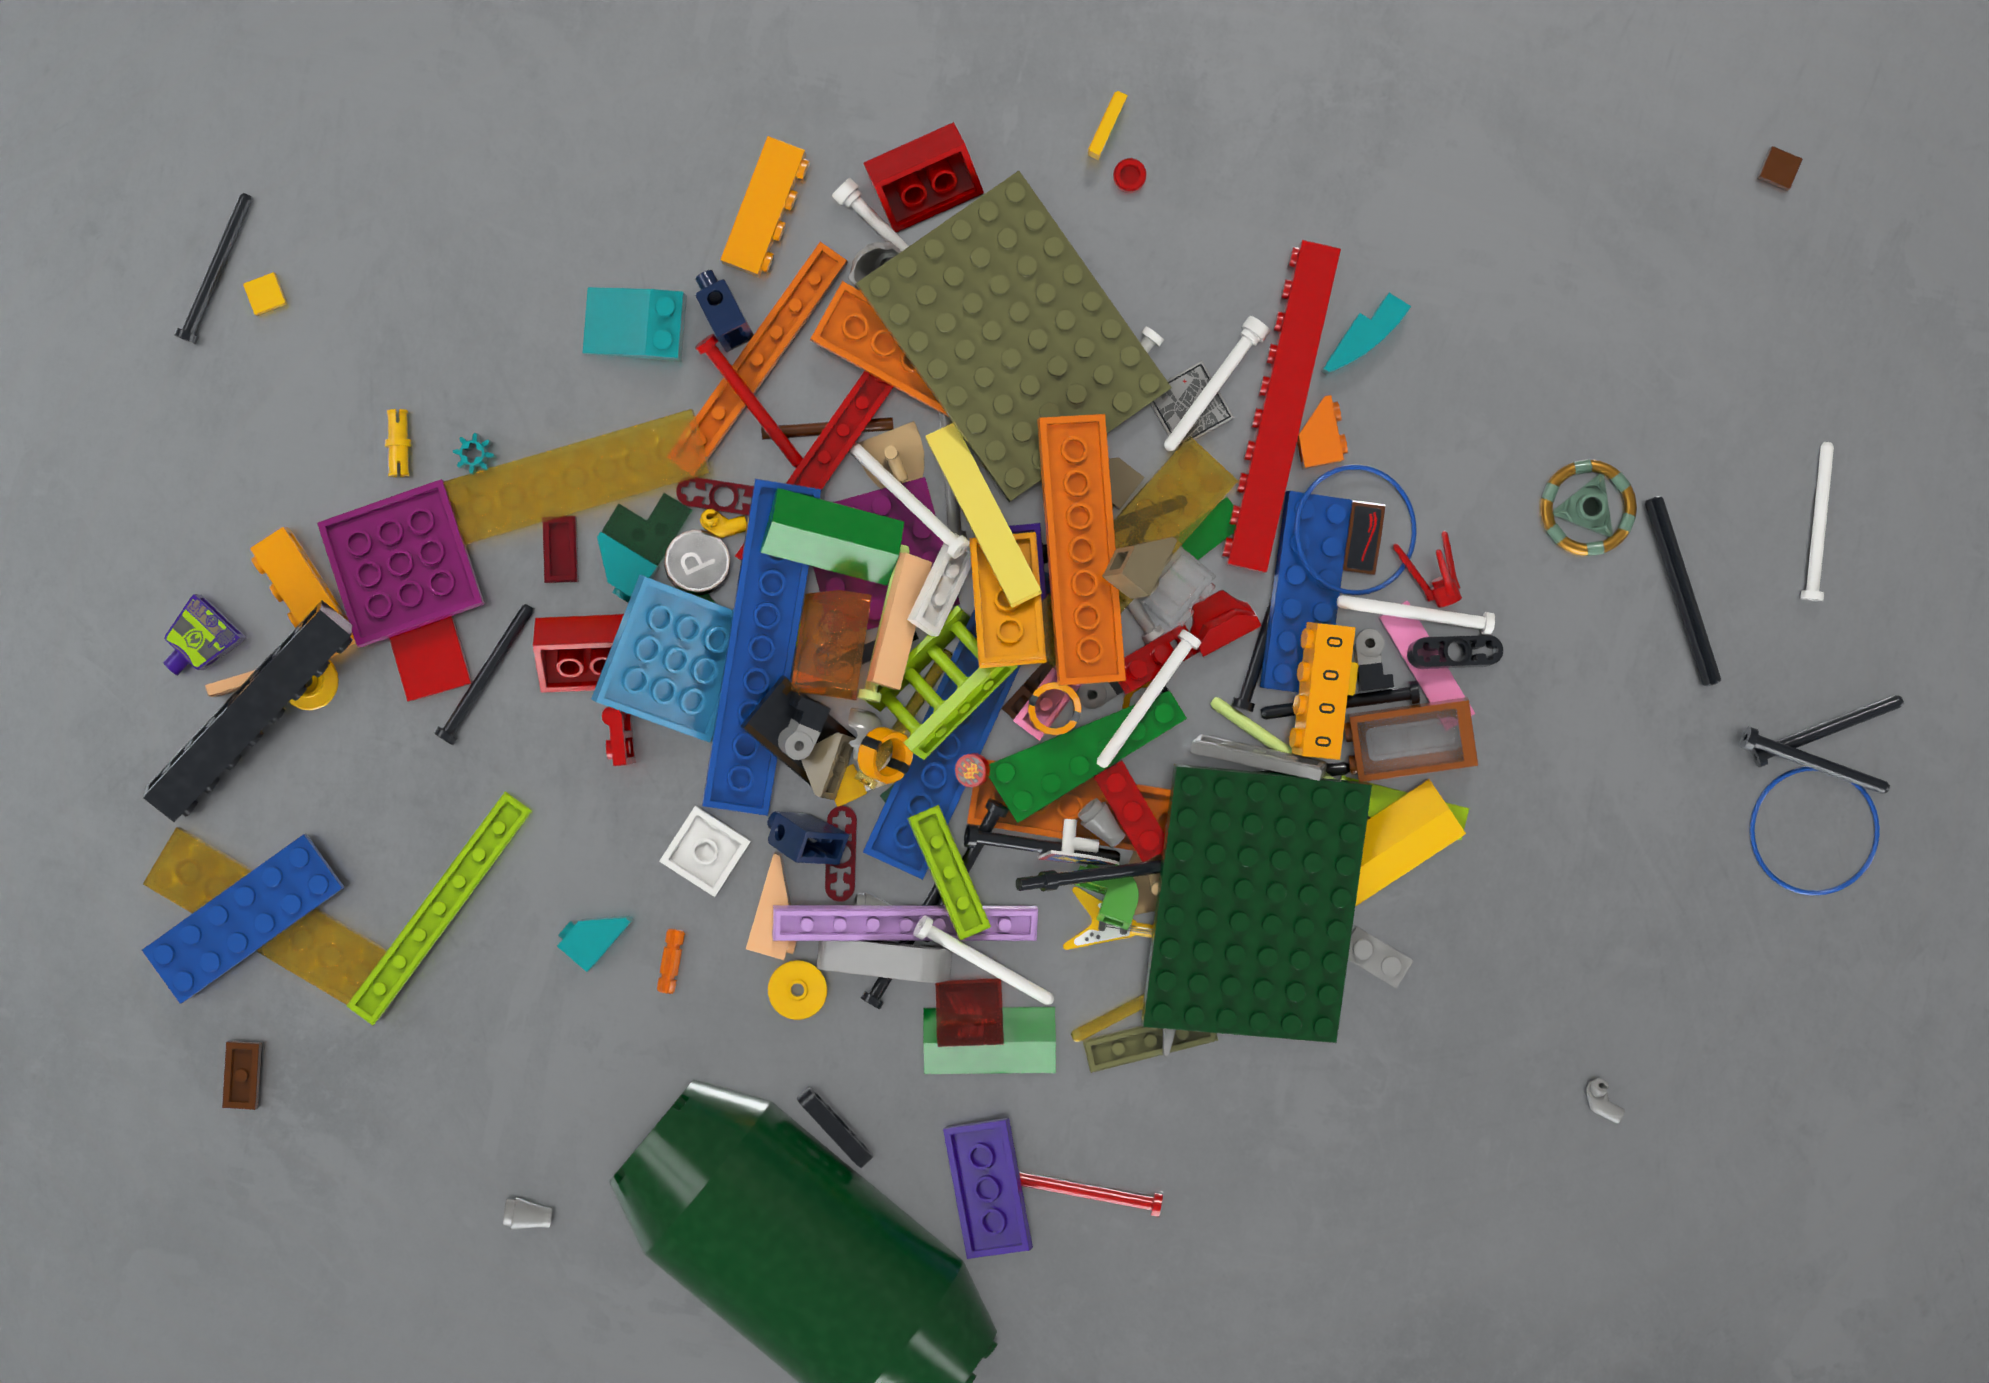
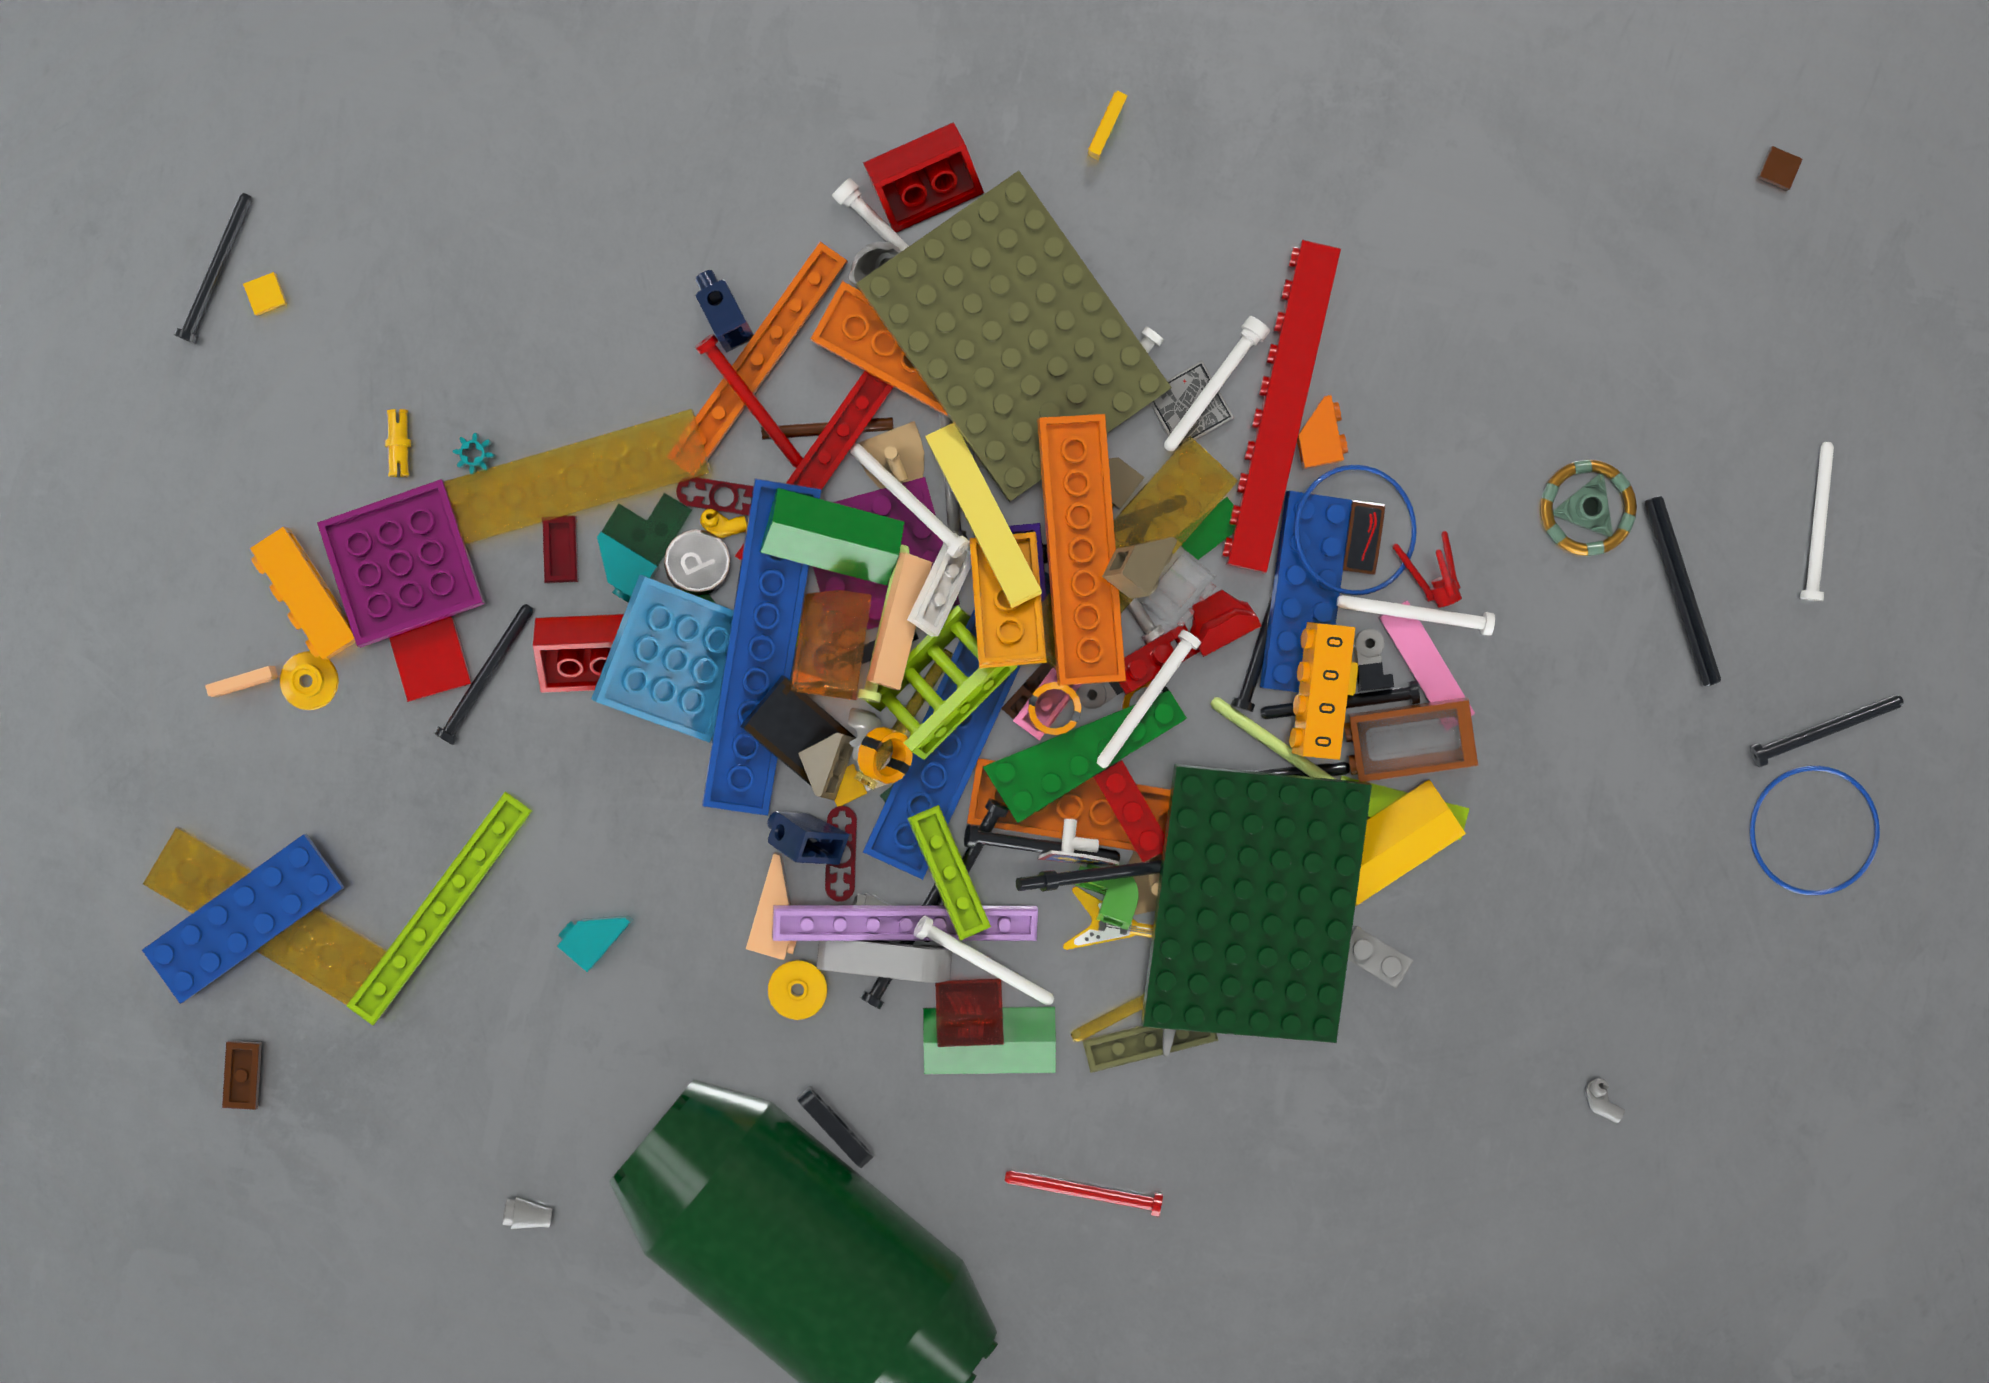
(200, 636): torso -> none
(248, 711): black brick -> none
(621, 743): red plate -> none
(635, 323): teal slope -> none
(670, 961): orange axle -> none
(705, 851): white plate -> none
(764, 206): light orange brick -> none
(804, 727): leg -> none
(972, 770): tile -> none
(988, 1188): dark purple plate -> none
(1101, 822): light grey cone -> none
(1129, 175): red tile -> none
(1259, 757): light grey tile -> none
(1367, 333): teal slope -> none
(1433, 662): black beam -> none
(1751, 739): black bar -> none

